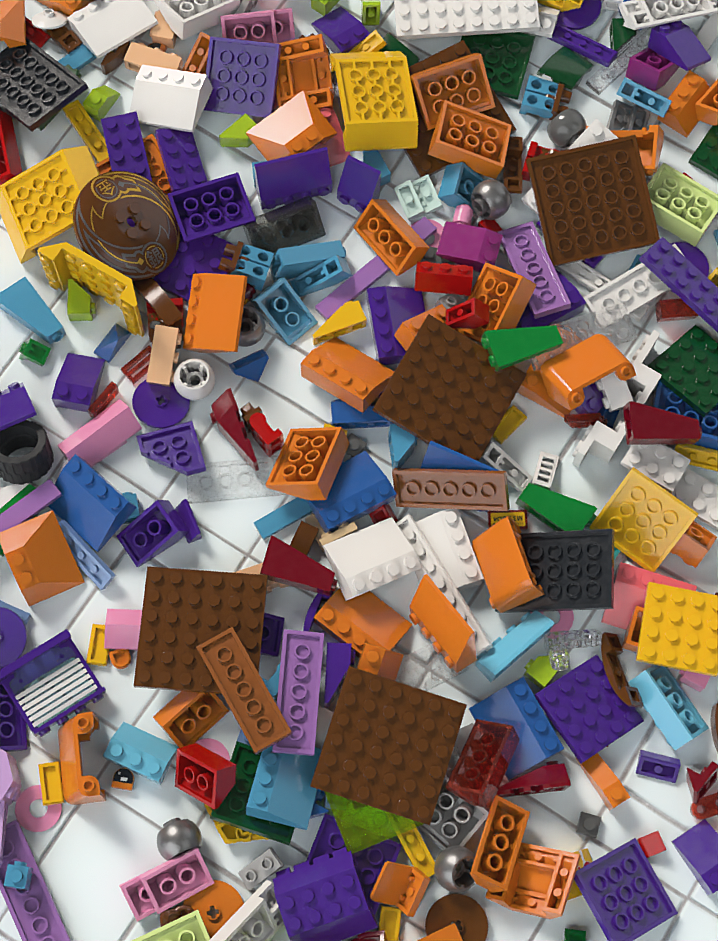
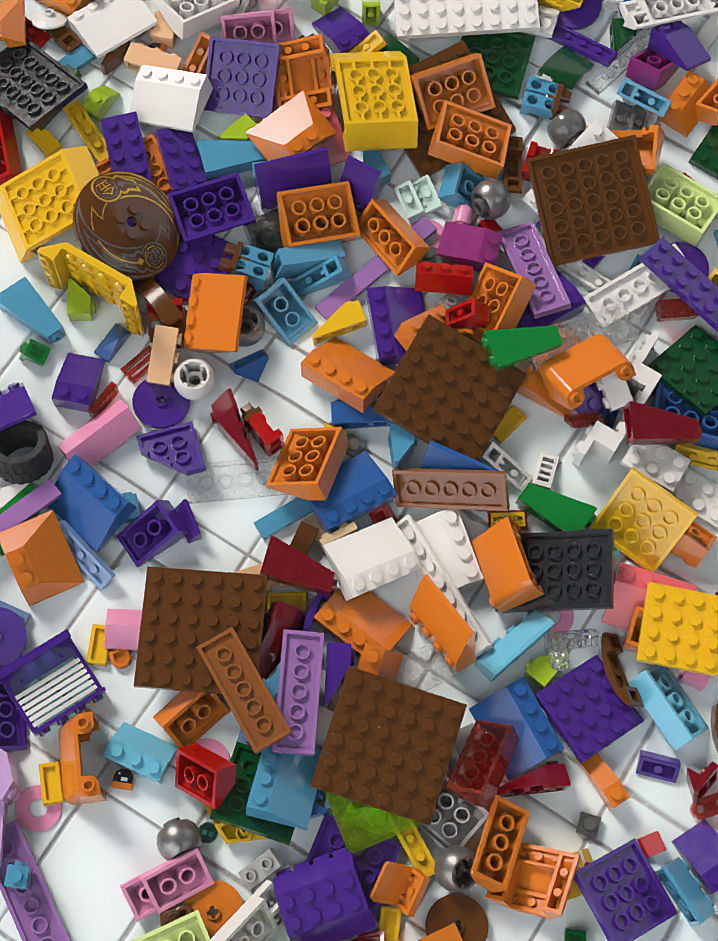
(44, 141): none -> yellow tile
(208, 832): none -> tile
(227, 157): none -> dark azure slope
(279, 617): none -> dark red wedge
(295, 599): none -> yellow tile
(317, 215): none -> orange slope
(686, 891): none -> dark azure slope

